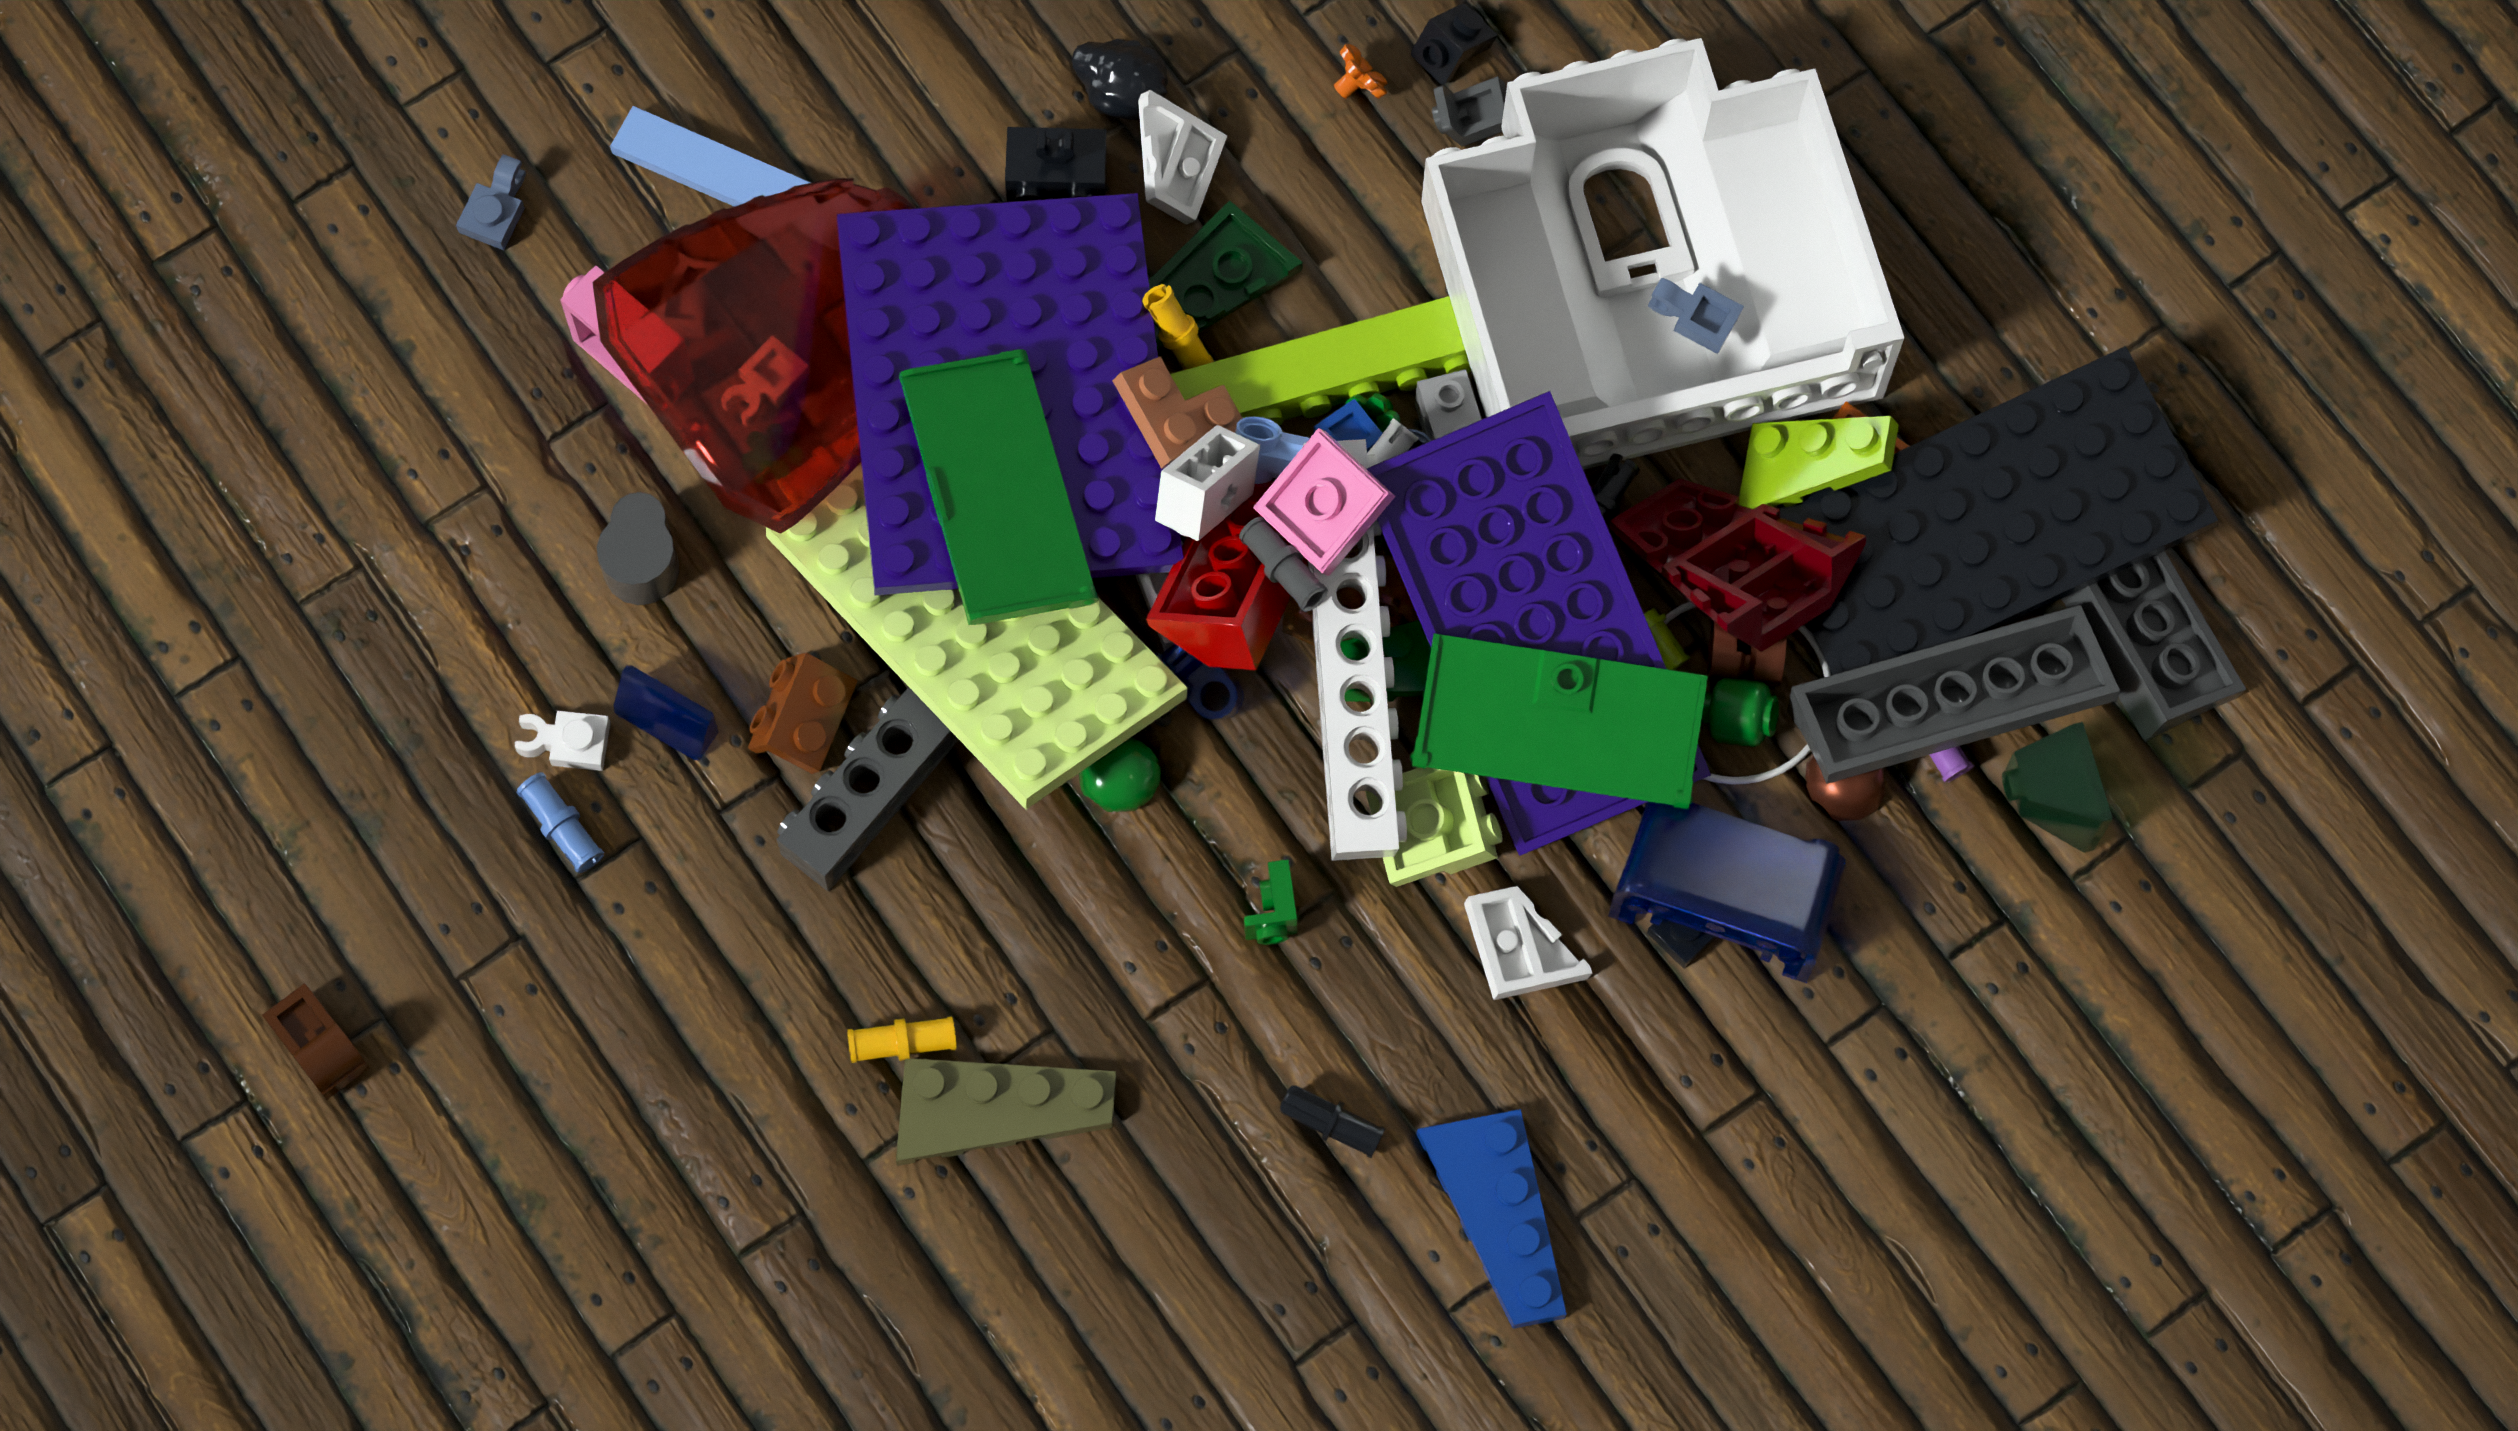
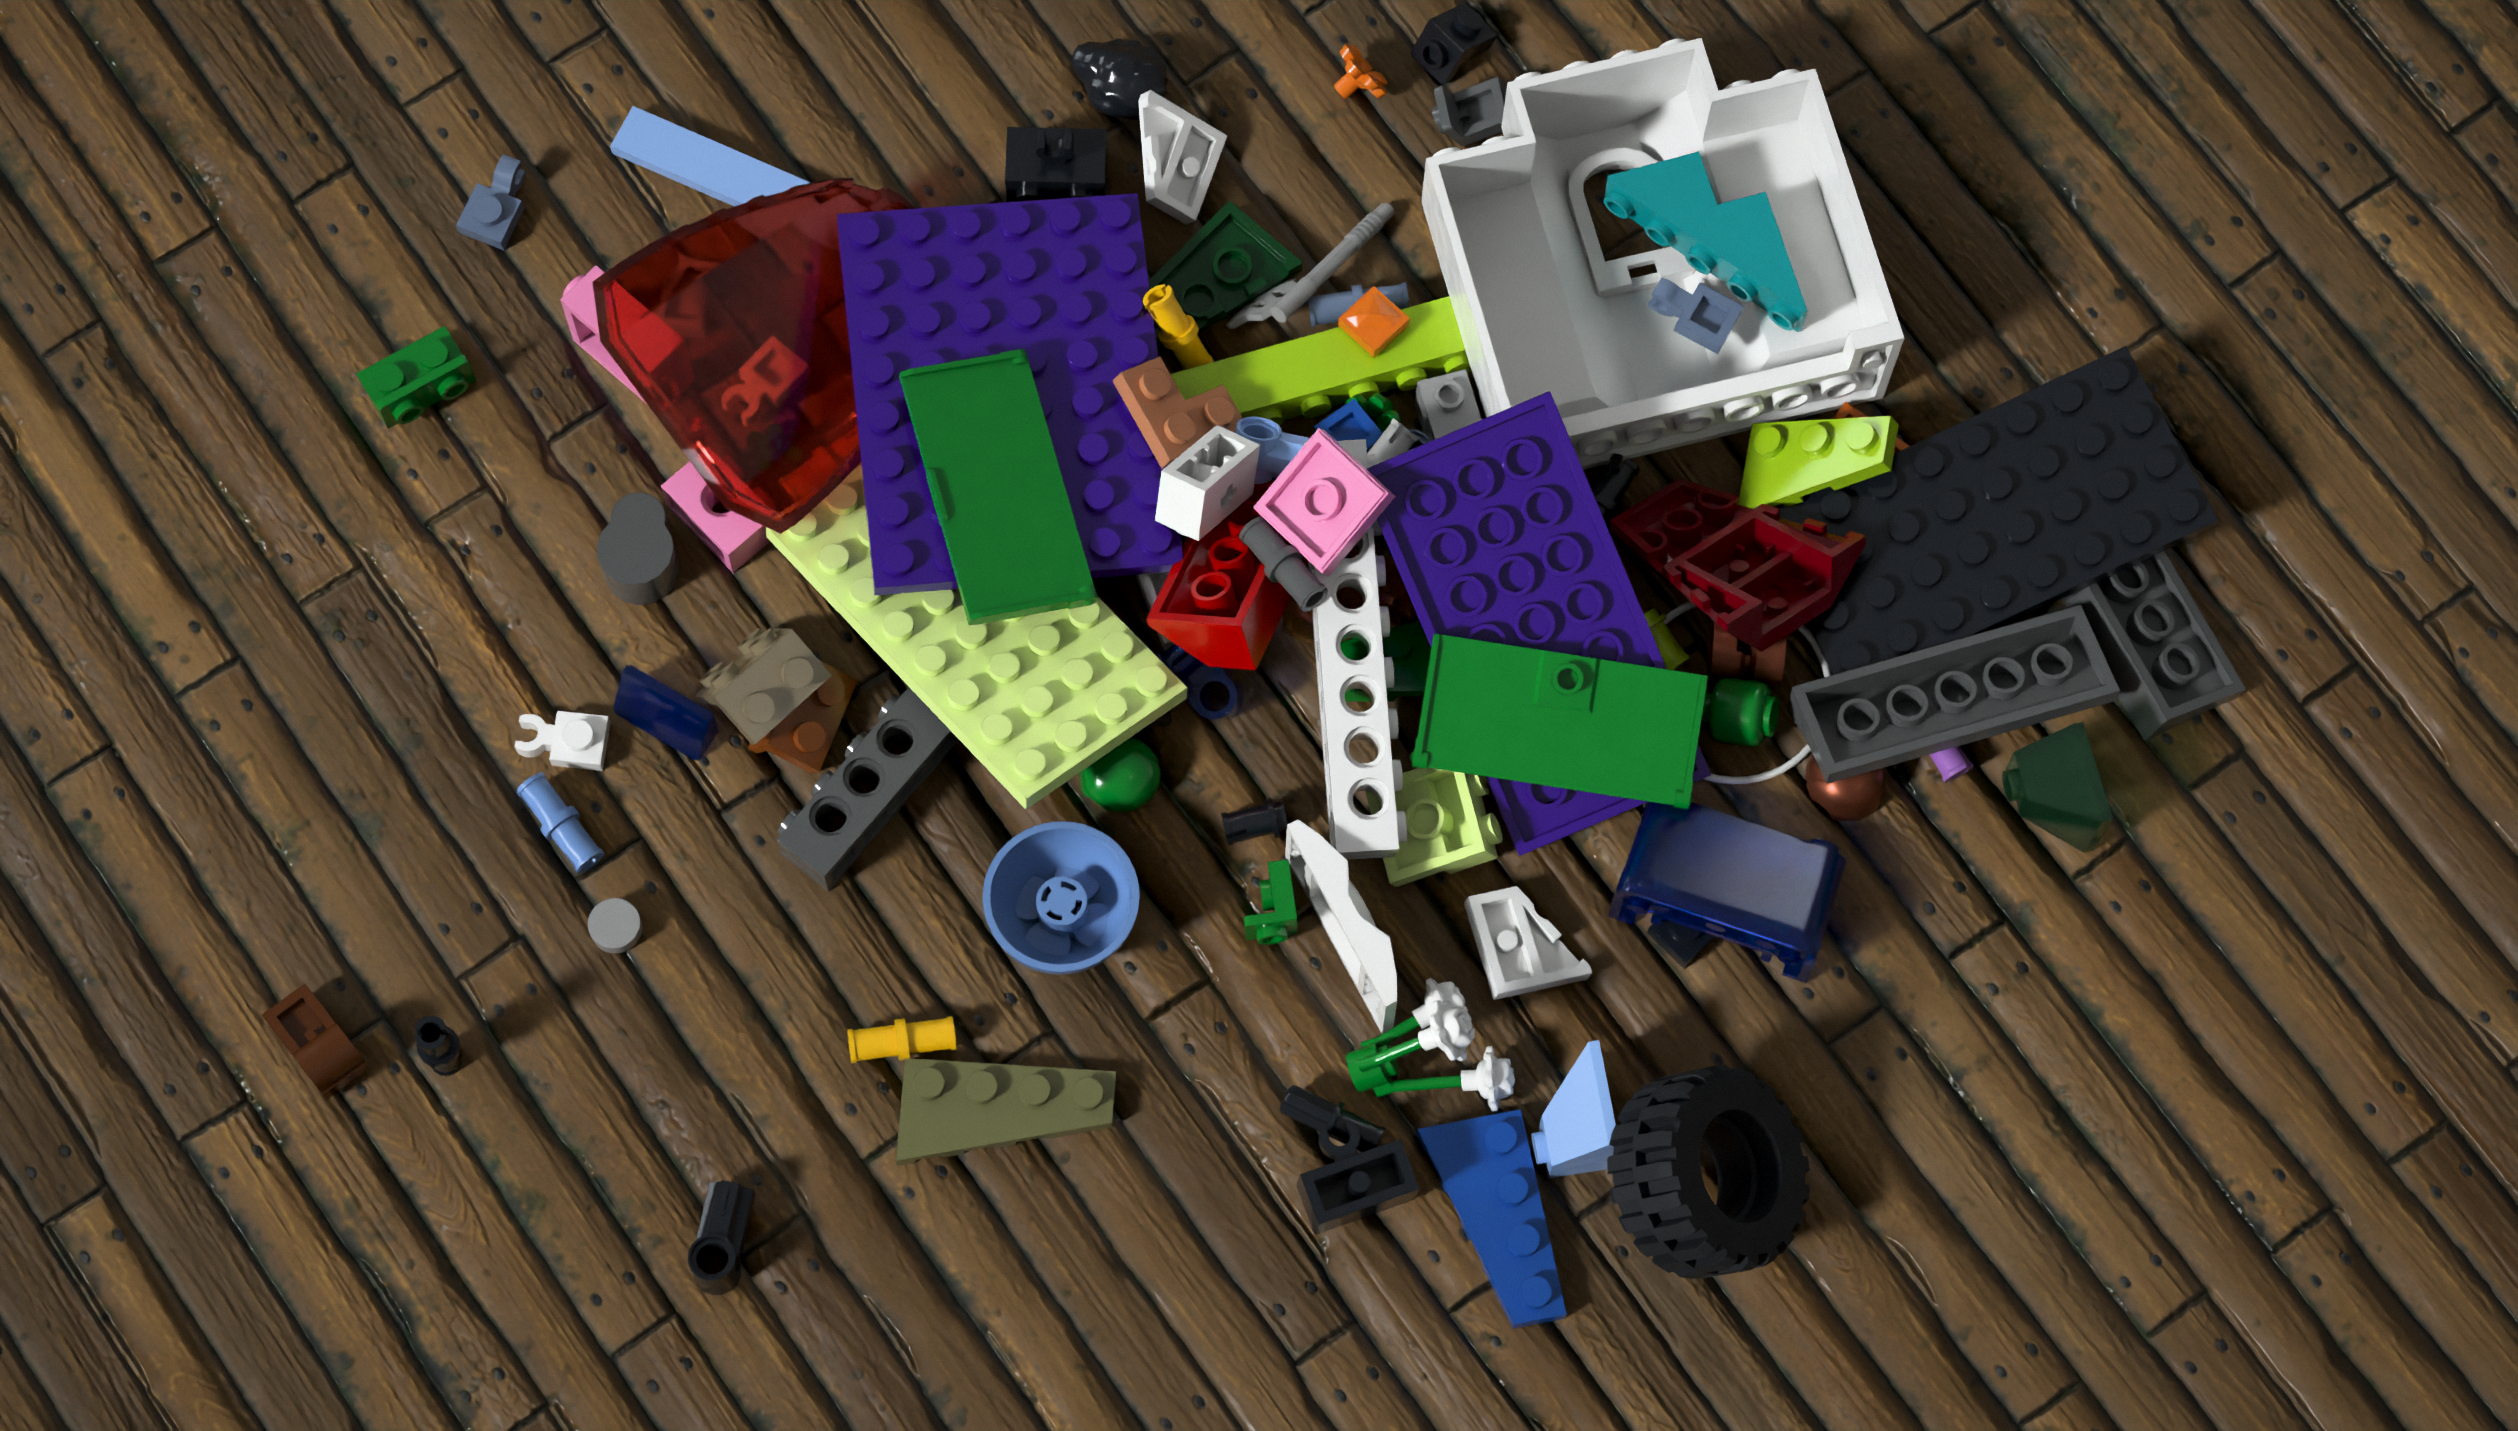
(417, 378): none -> green bracket
(438, 1046): none -> black pin
(614, 925): none -> light grey tile
(722, 1233): none -> black piece
(728, 534): none -> bright pink brick
(763, 681): none -> dark tan bracket
(1052, 872): none -> medium blue piece
(1255, 822): none -> black pin
(1297, 293): none -> light grey piece
(1331, 306): none -> sand blue pin
(1346, 920): none -> white slope
(1355, 1182): none -> black brick
(1373, 321): none -> orange tile
(1451, 1032): none -> plant
(1578, 1120): none -> light blue slope
(1662, 1180): none -> black tyre
(1728, 239): none -> teal slope

